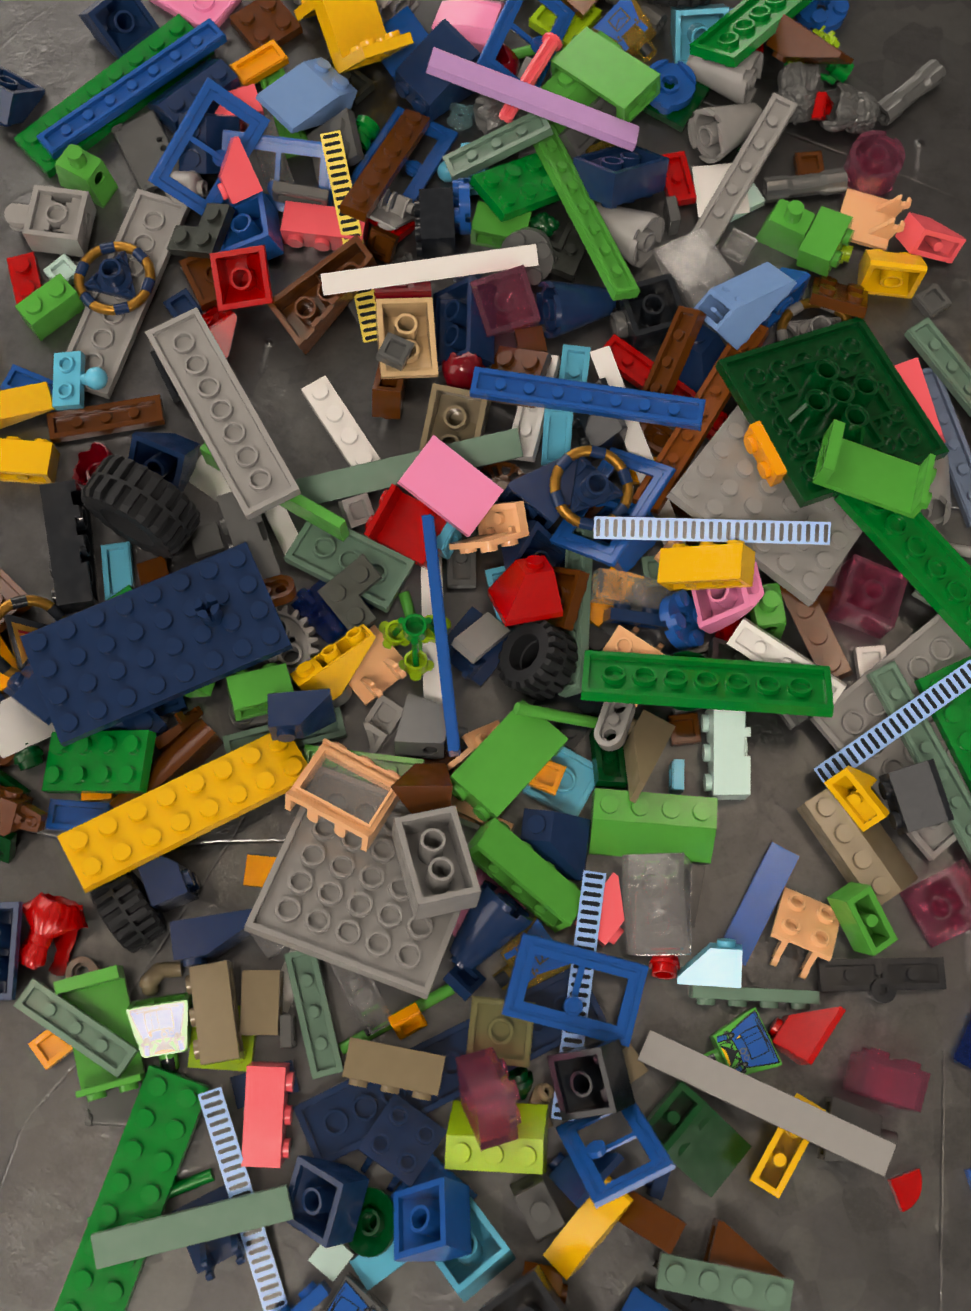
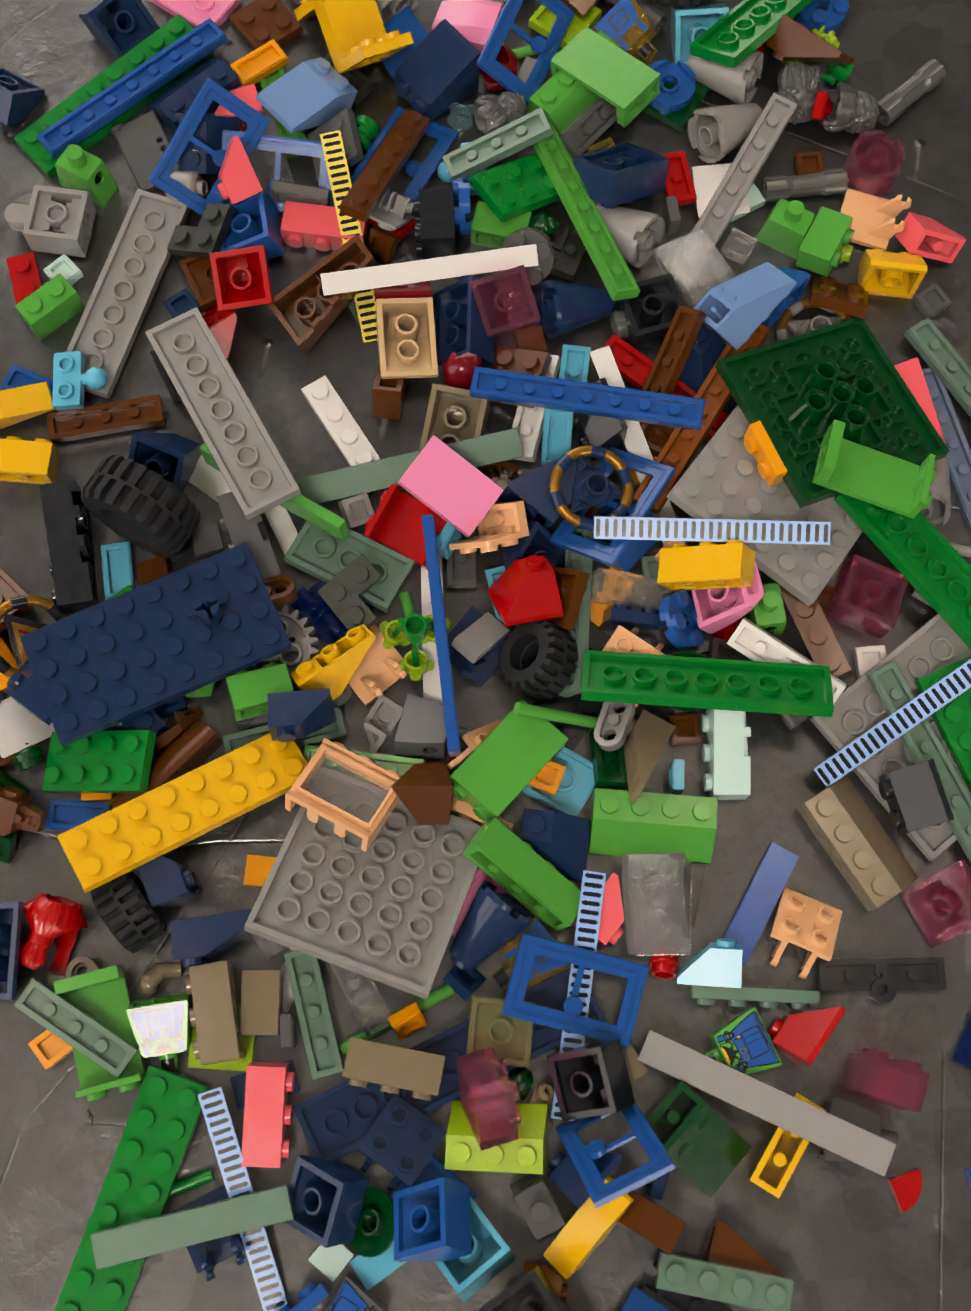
(89, 462): dark red hair -> none
(114, 278): dark blue piece -> none
(395, 351): dark grey tile -> none
(435, 862): light grey brick -> none
(532, 99): lavender tile -> none
(550, 44): coral axle -> none
(855, 795): yellow slope -> none
(862, 918): bright green brick -> none

